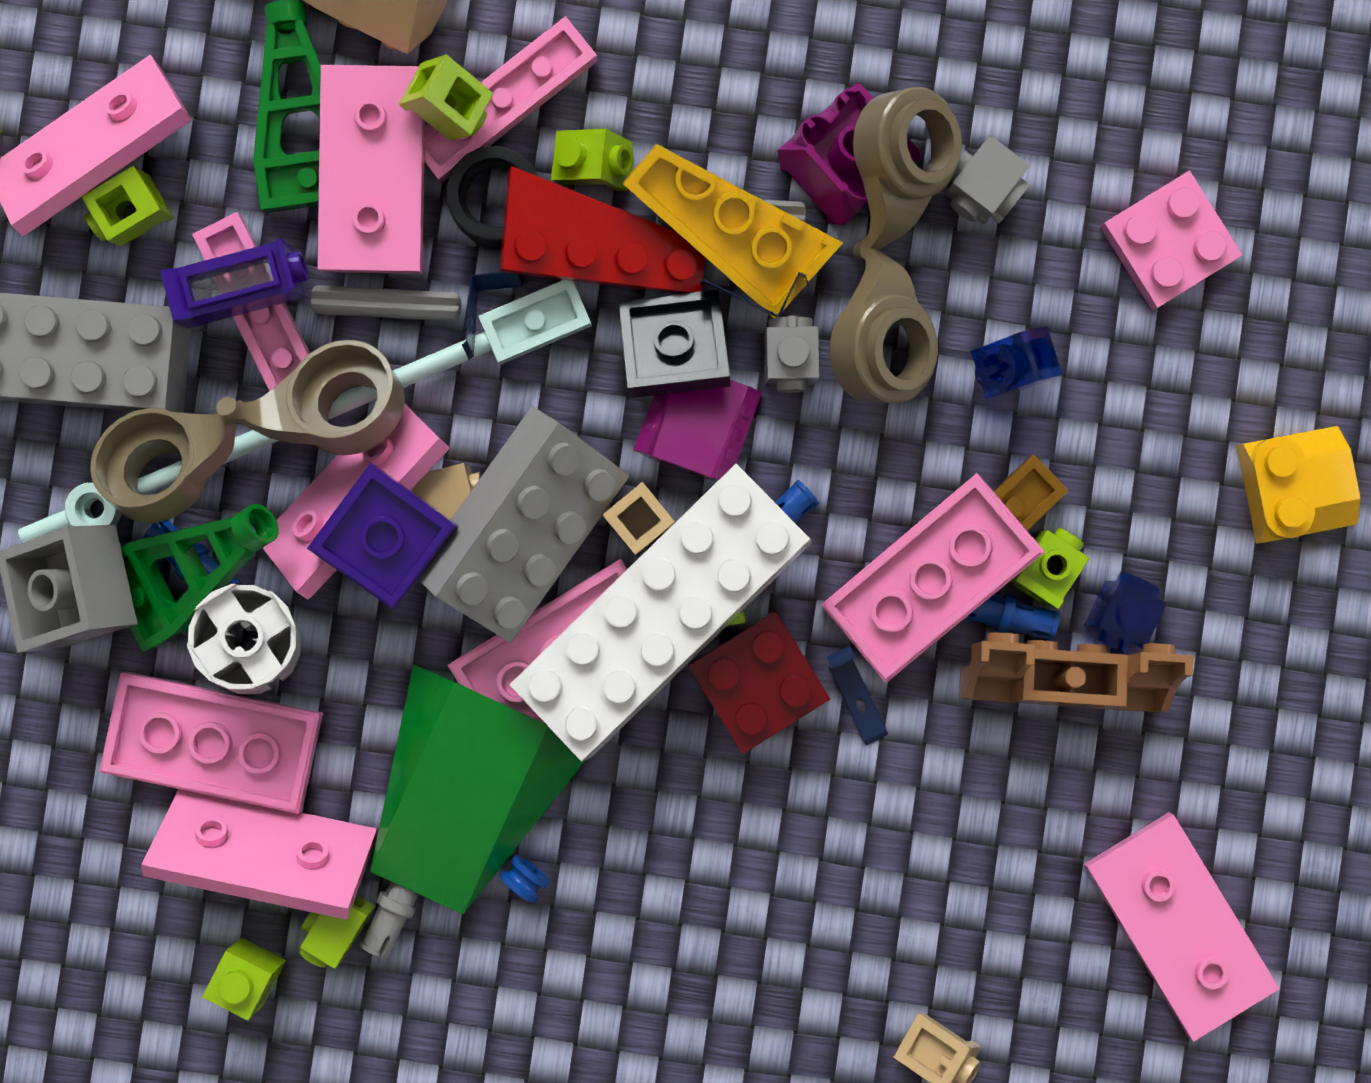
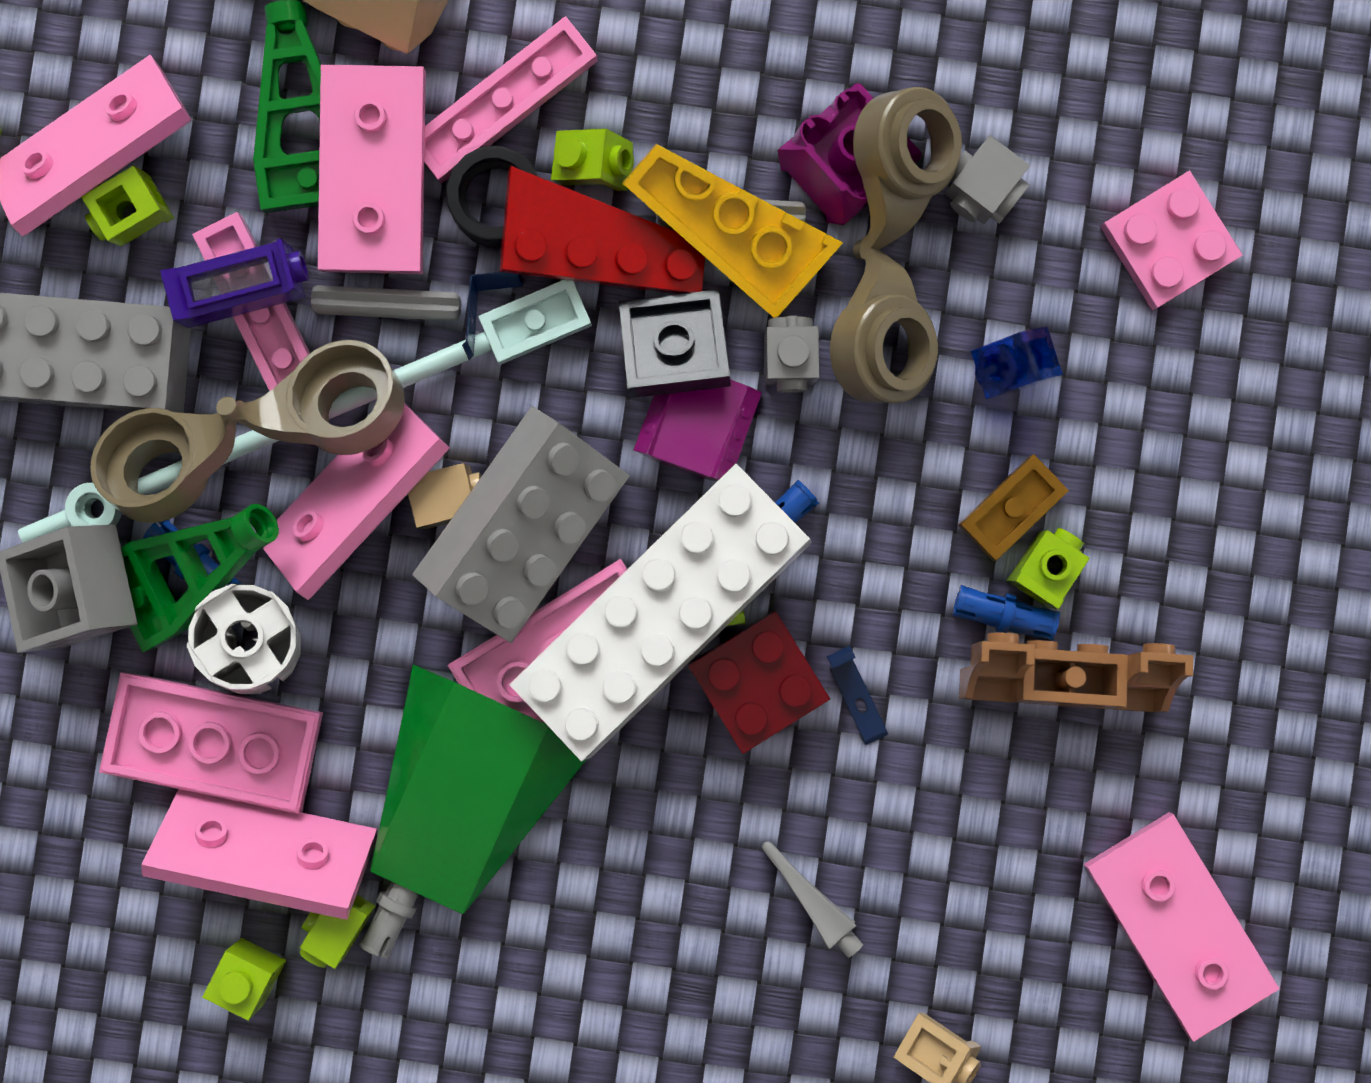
(382, 536): dark purple plate -> none
(463, 94): lime brick -> none
(524, 878): blue bush -> none
(639, 519): tan brick -> none
(701, 282): dark blue piece -> none
(828, 919): none -> light grey piece
(932, 577): bright pink plate -> none
(1126, 612): clear blue brick -> none
(1299, 484): yellow slope -> none

